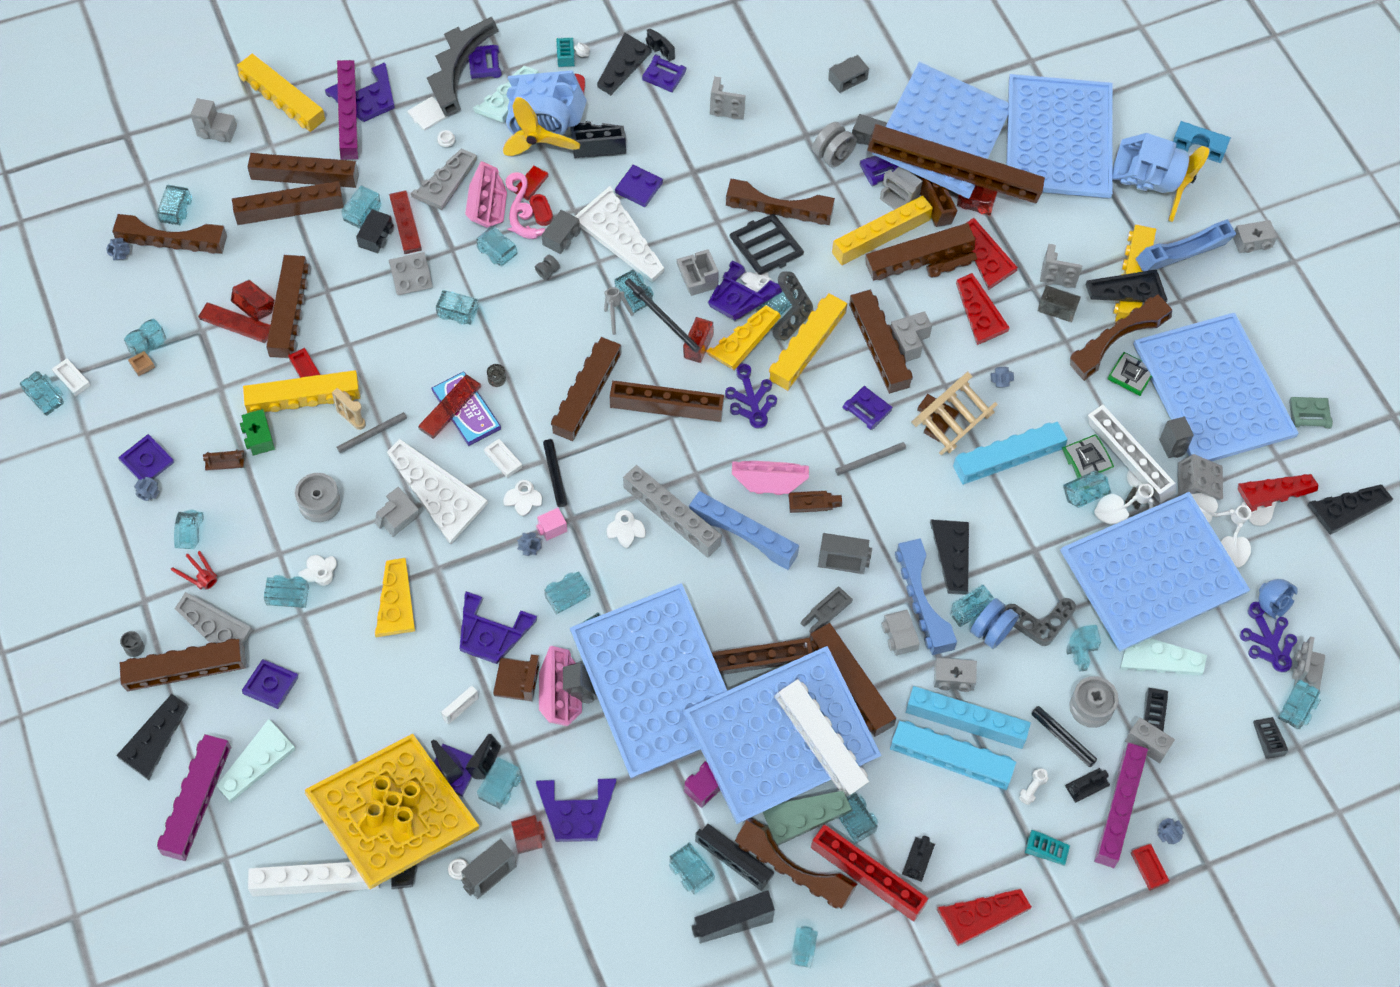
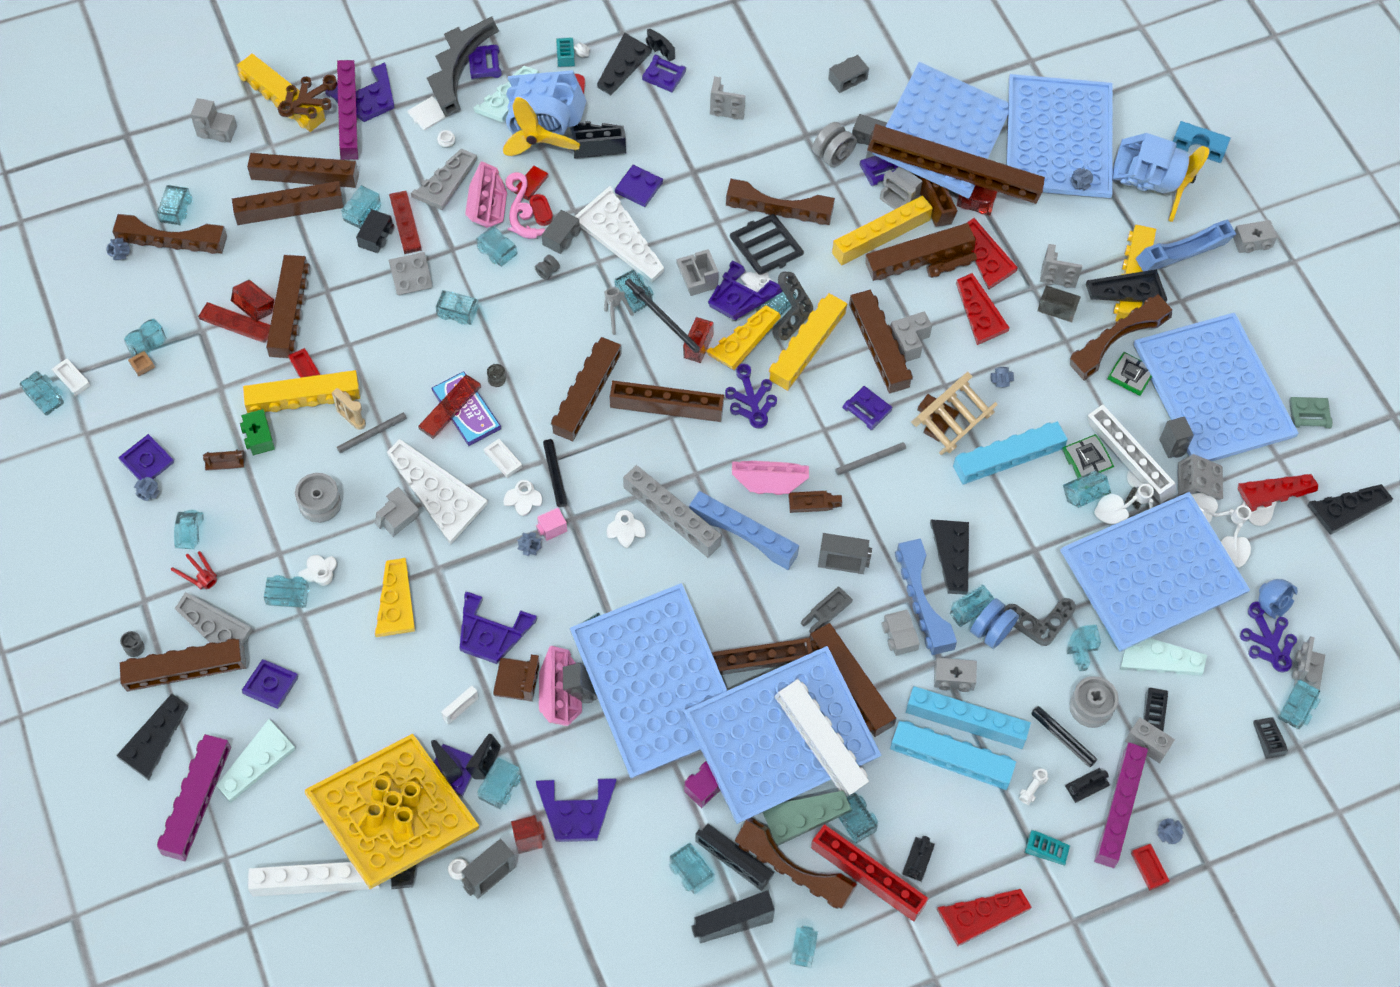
(288, 108): none -> reddish brown plant
(567, 592): clear light blue brick -> none
(1082, 179): none -> sand blue gear

